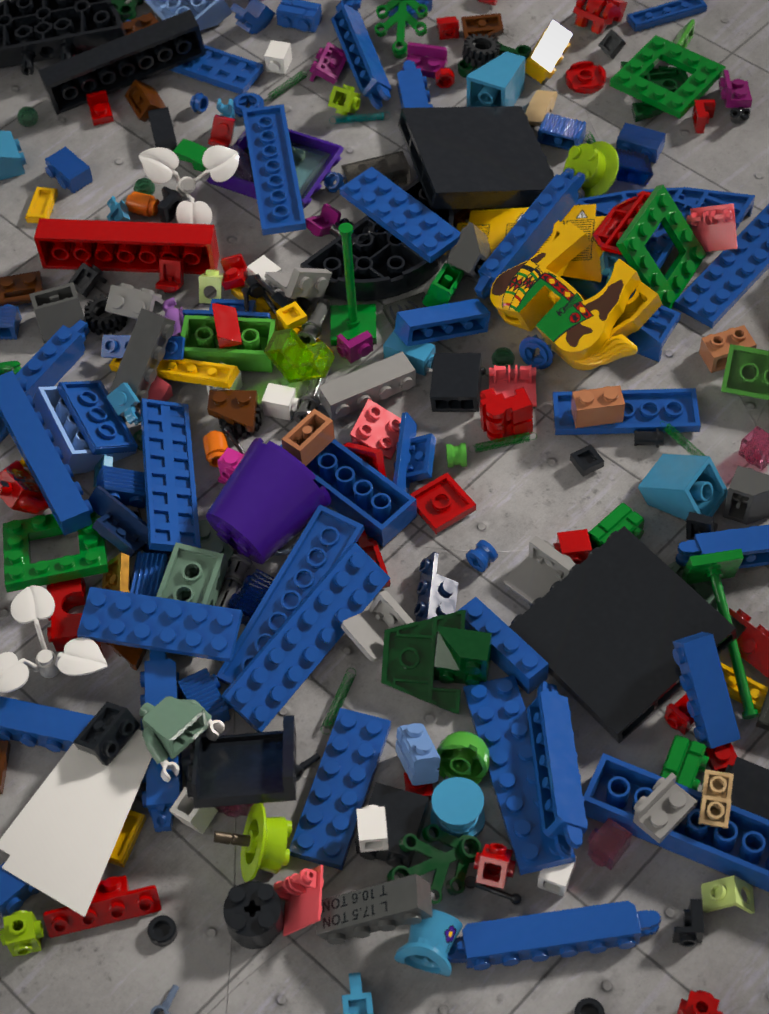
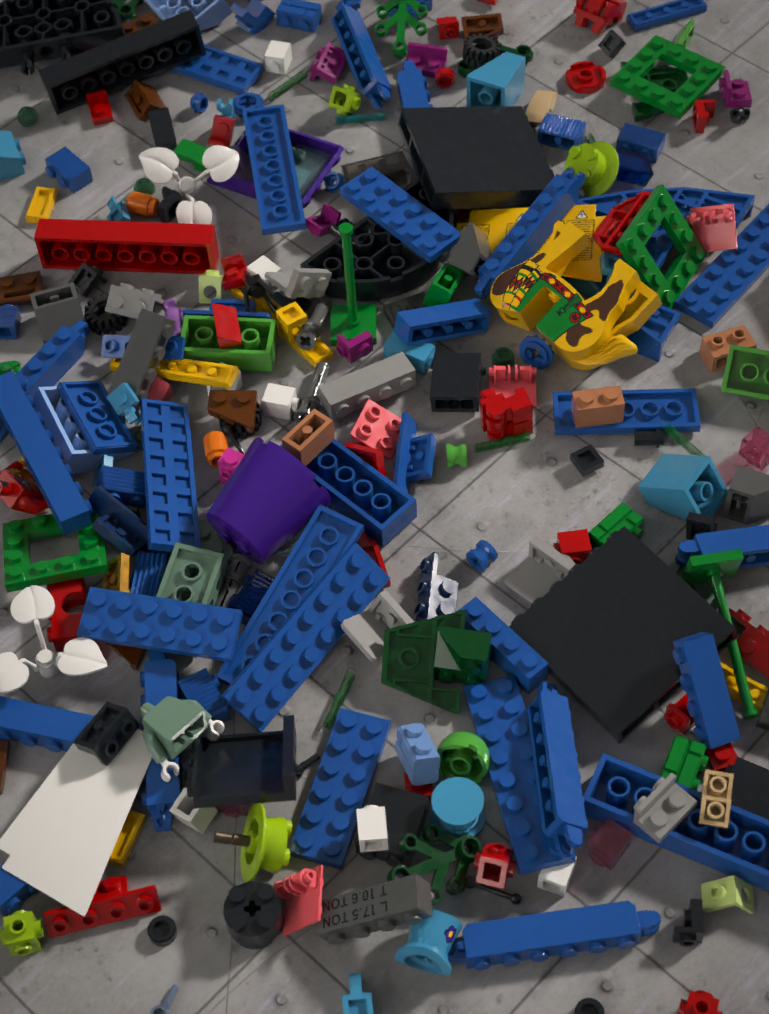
(171, 274): red bracket -> none
(298, 360): clear neon green brick -> none
(442, 503): red plate -> none
(548, 52): brick -> none

